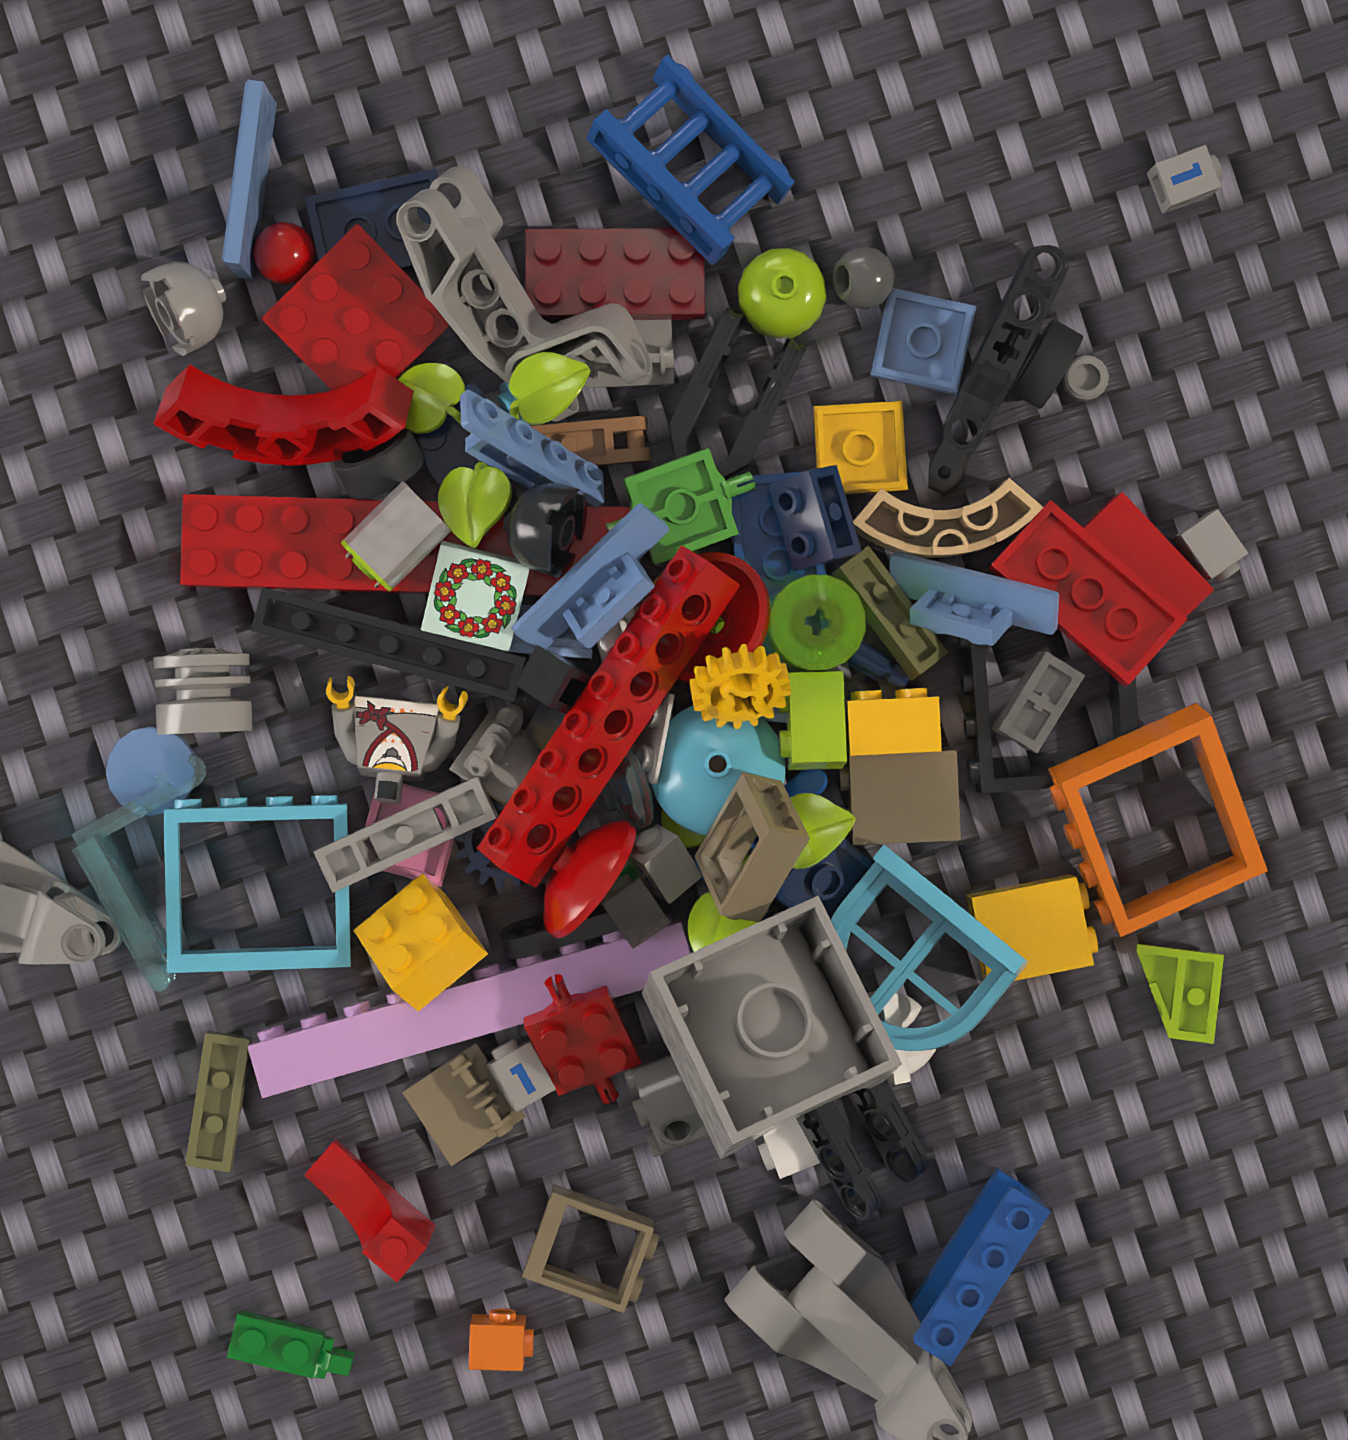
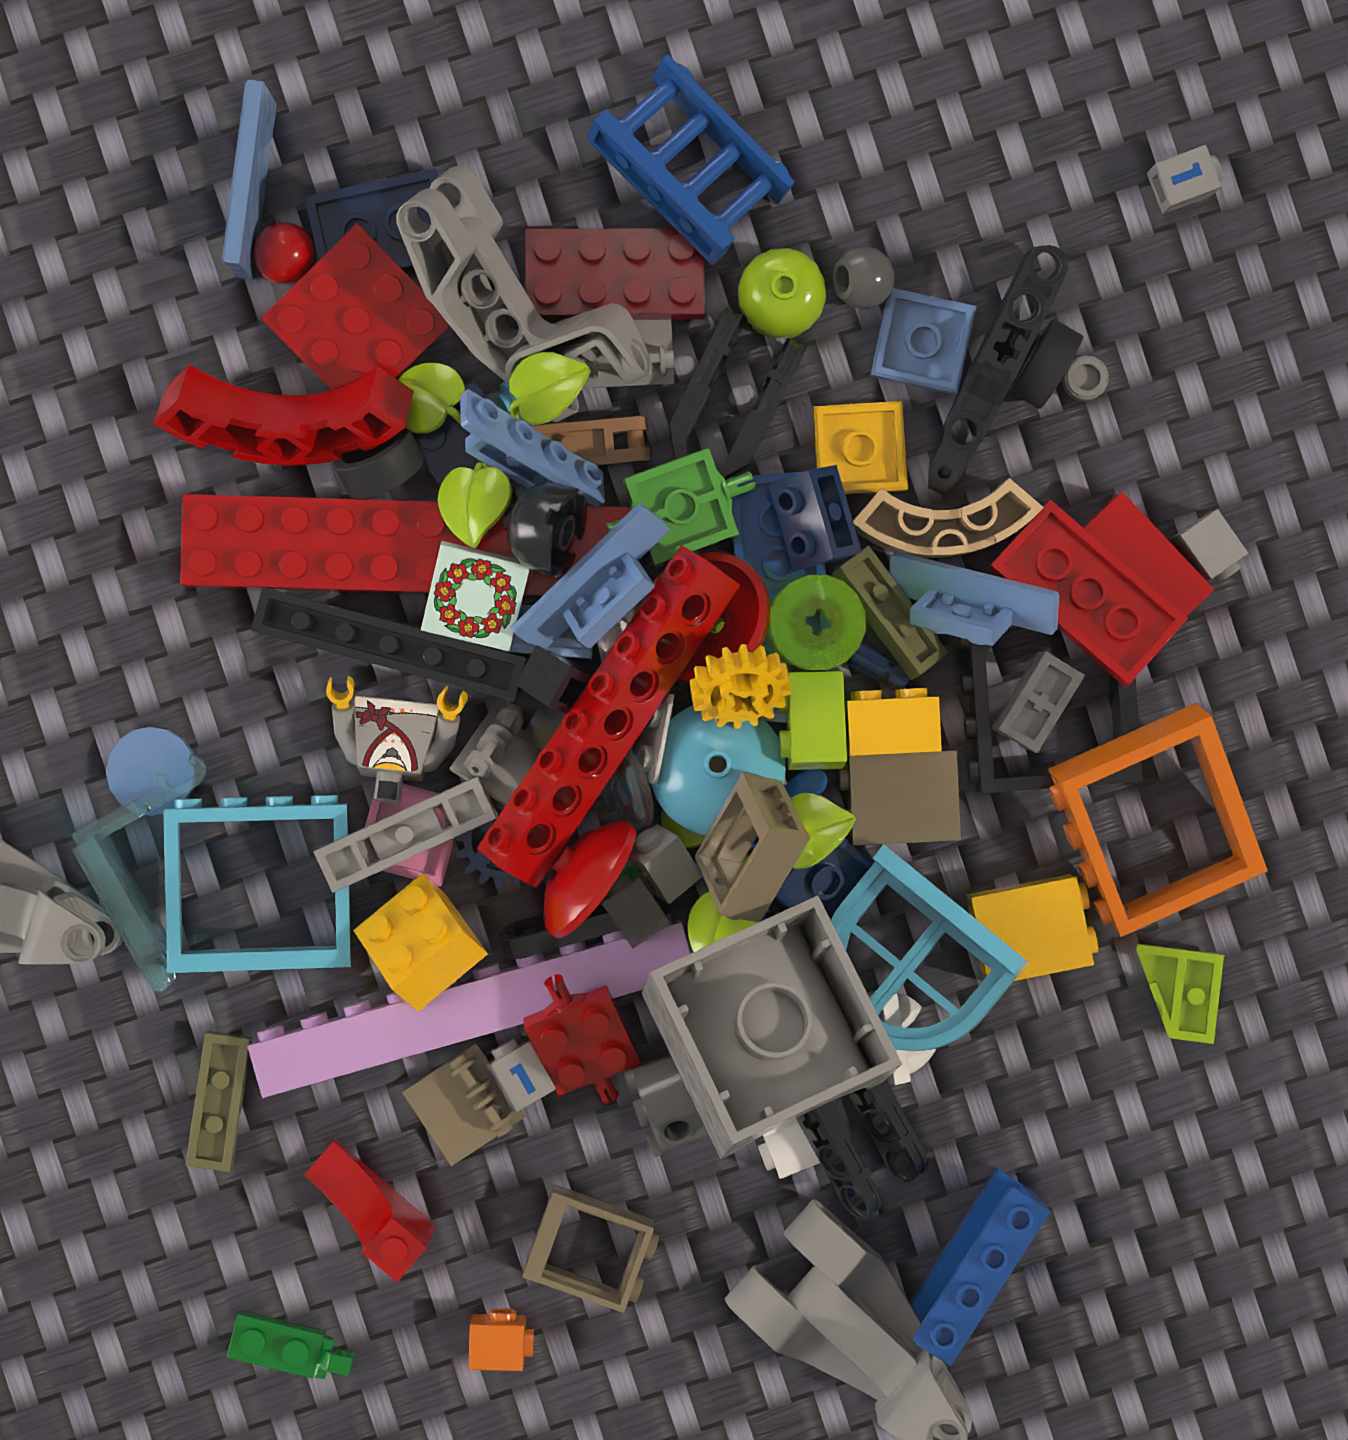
(185, 303): light grey cylinder -> none
(203, 692): light grey wheel -> none
(395, 537): flat silver piece -> none

